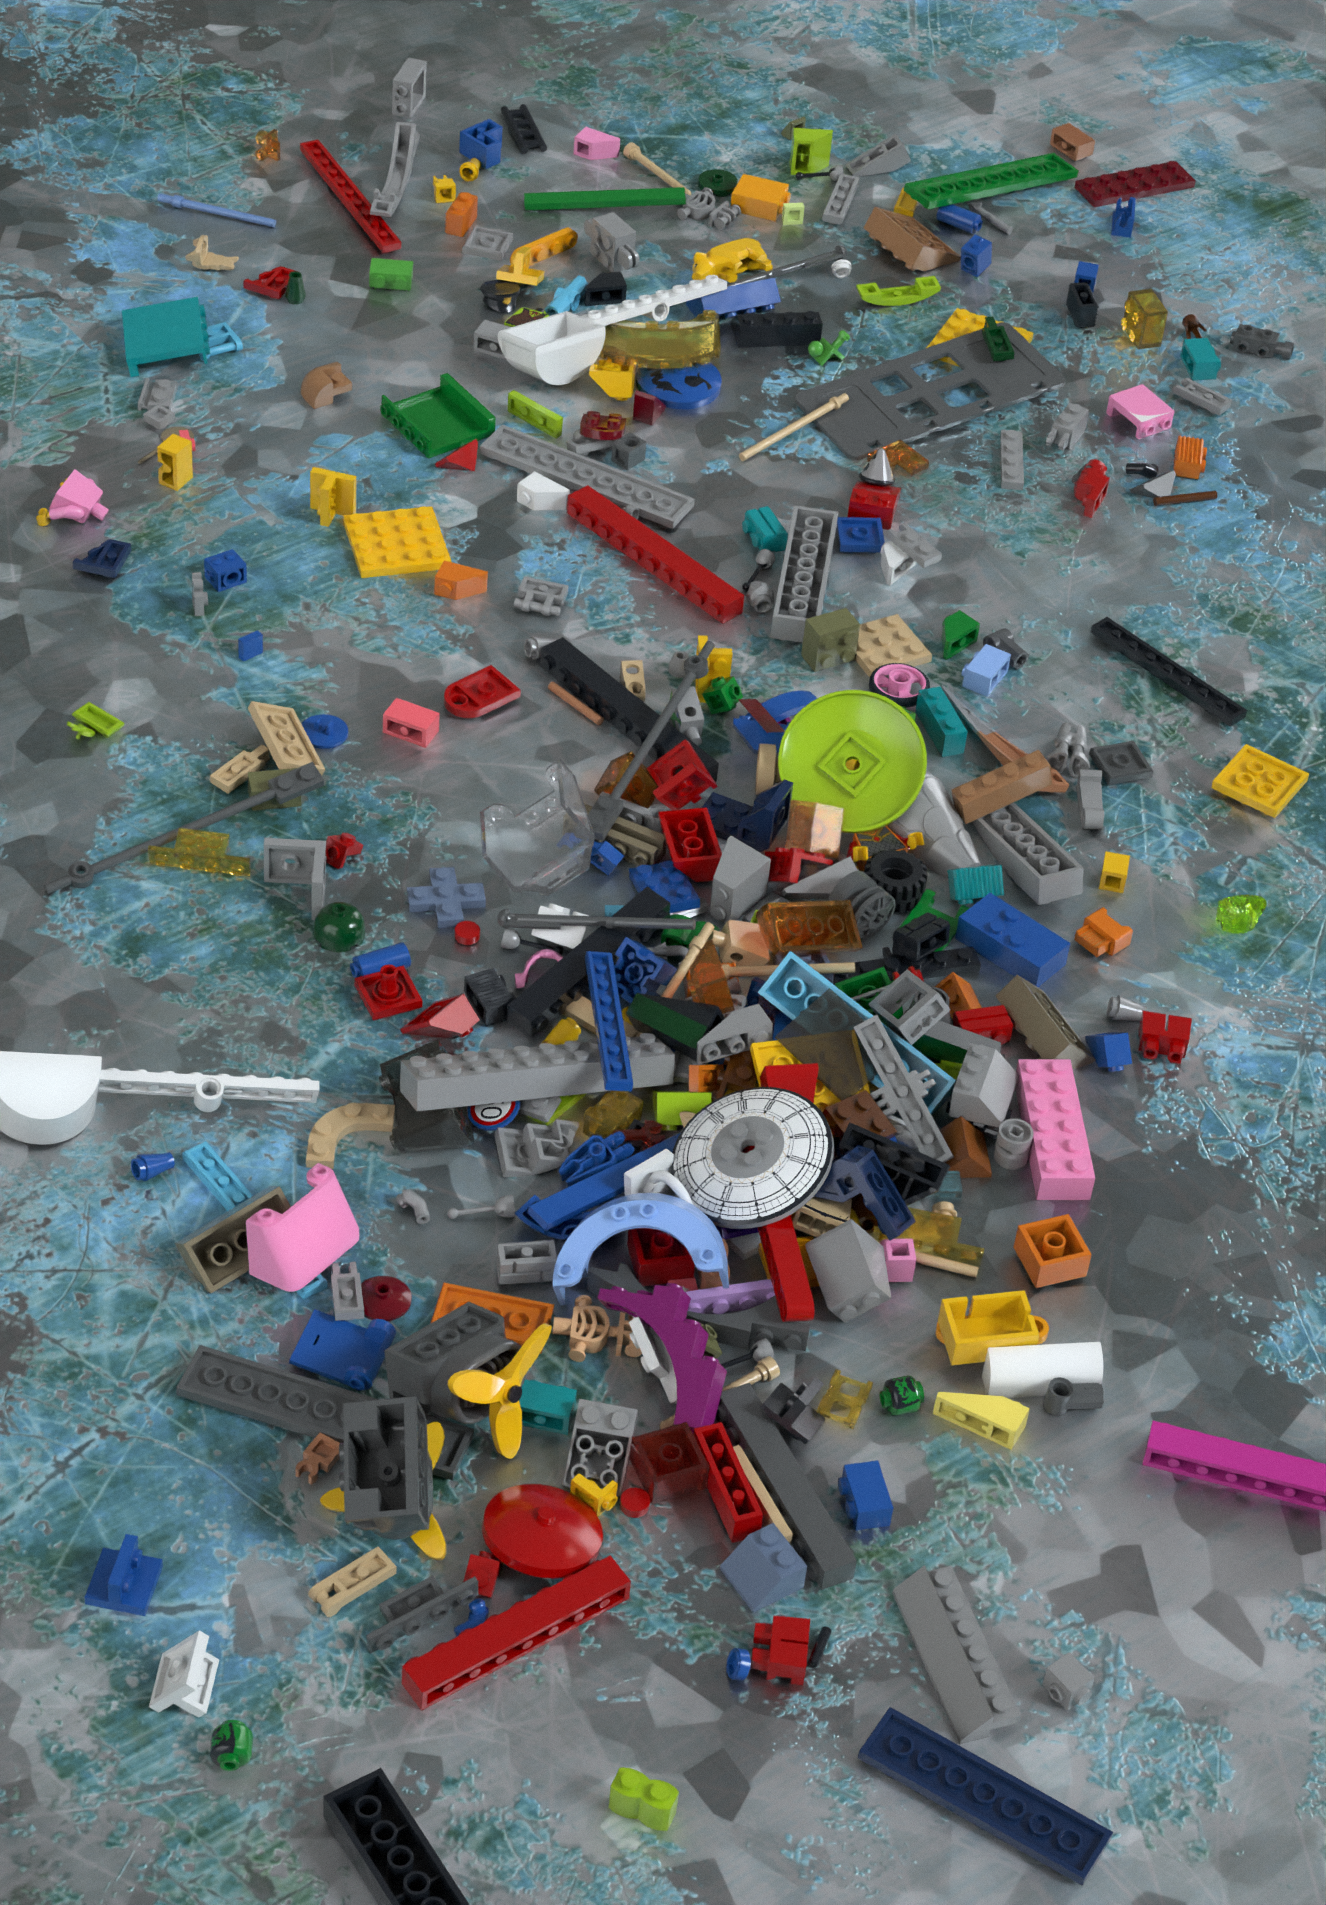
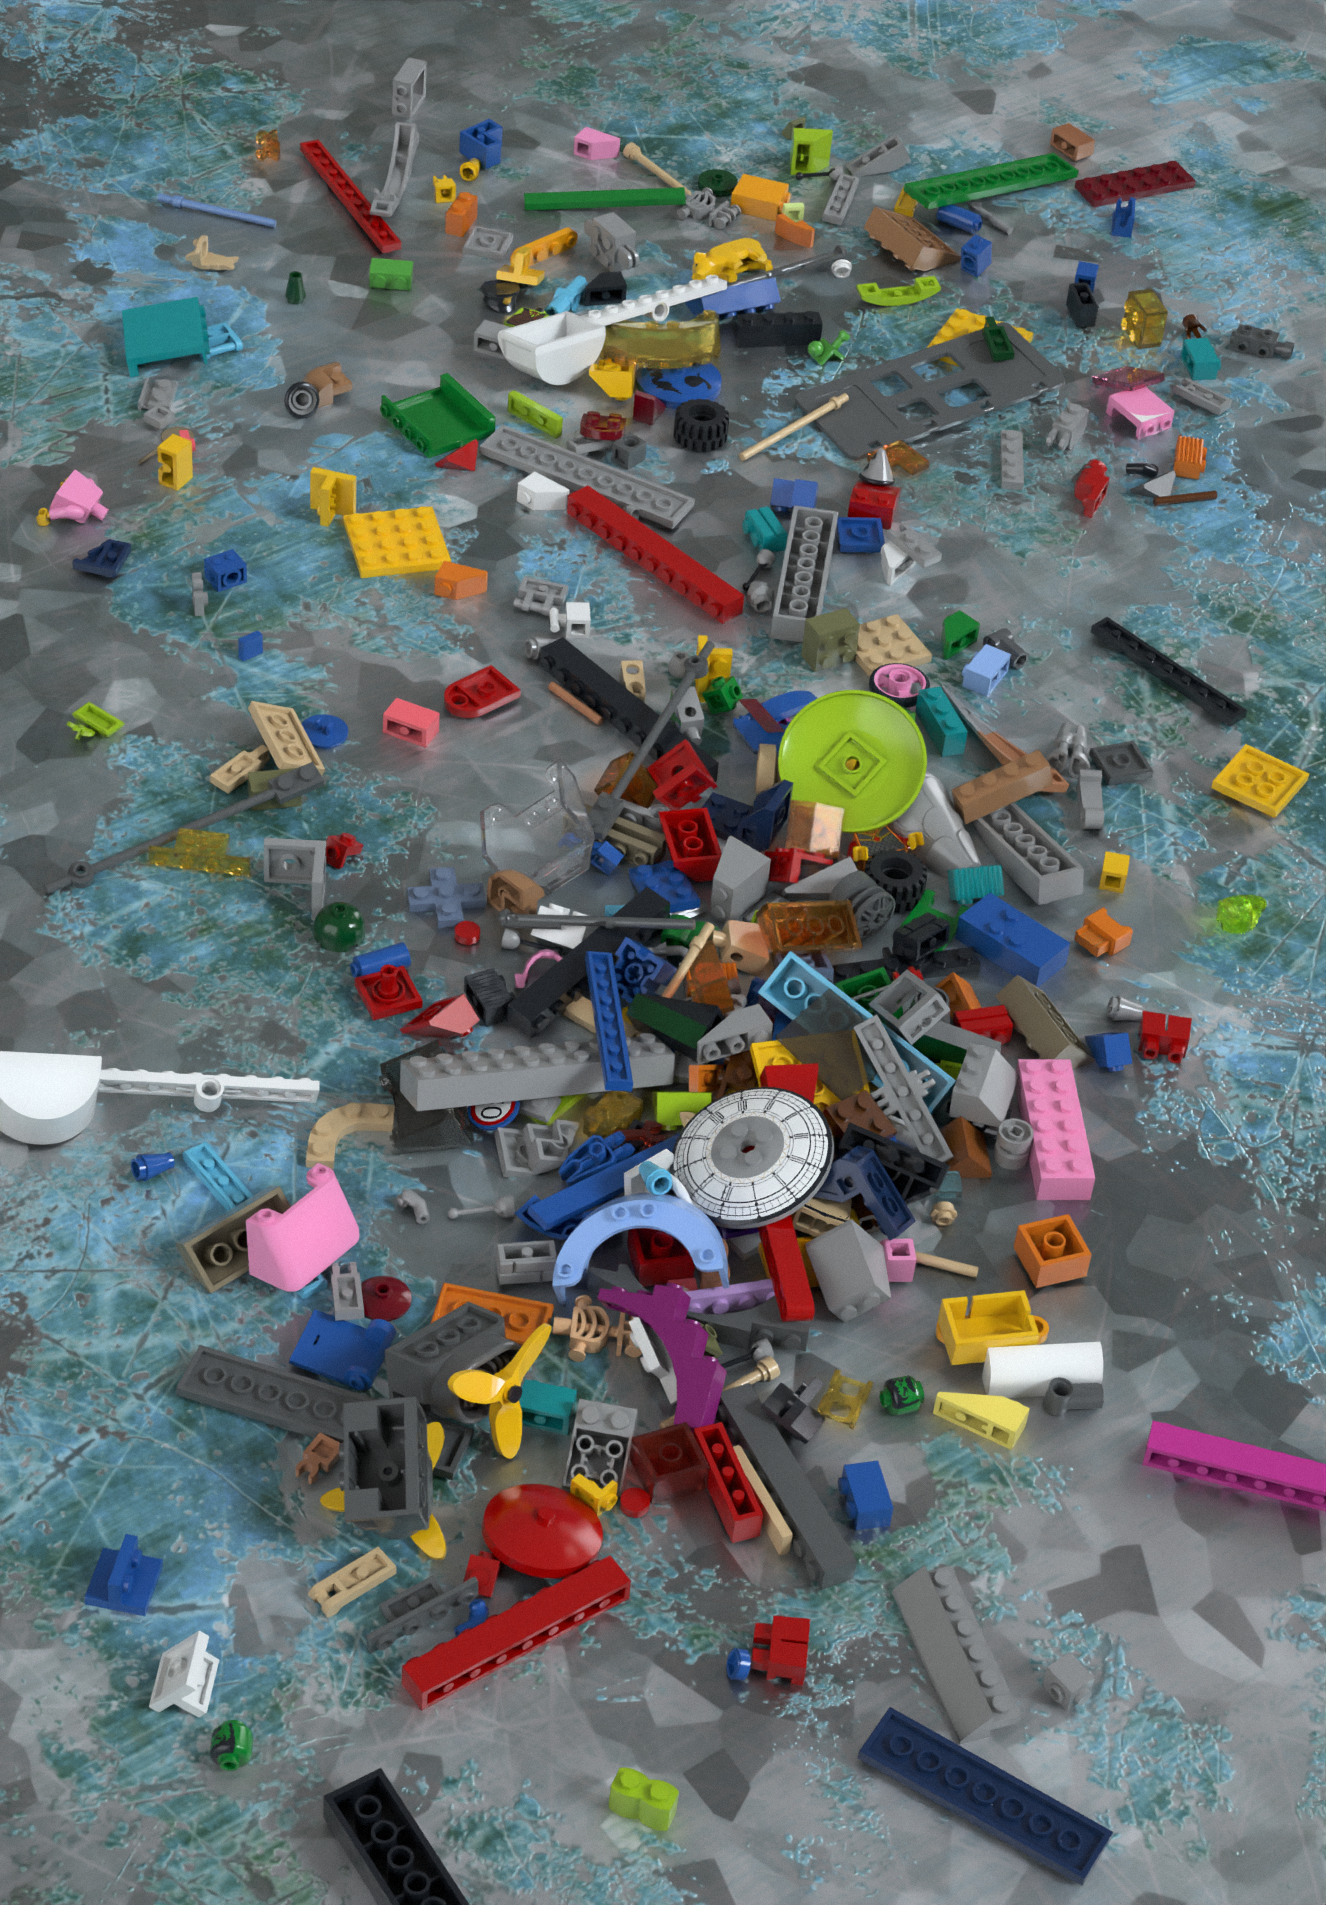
(270, 283): red wing -> none
(301, 400): none -> light grey hat
(513, 891): none -> medium nougat brick
(526, 122): black bar -> none
(564, 1031): yellow cone -> none
(575, 620): none -> white brick
(656, 1179): none -> medium azure cone
(701, 425): none -> black tyre
(749, 971): tan bar -> none
(764, 1568): sand blue slope -> none
(790, 493): none -> blue brick
(795, 232): none -> orange slope
(819, 1647): black piece -> none
(938, 1232): clear yellow bracket -> none
(1128, 378): none -> clear pink tile

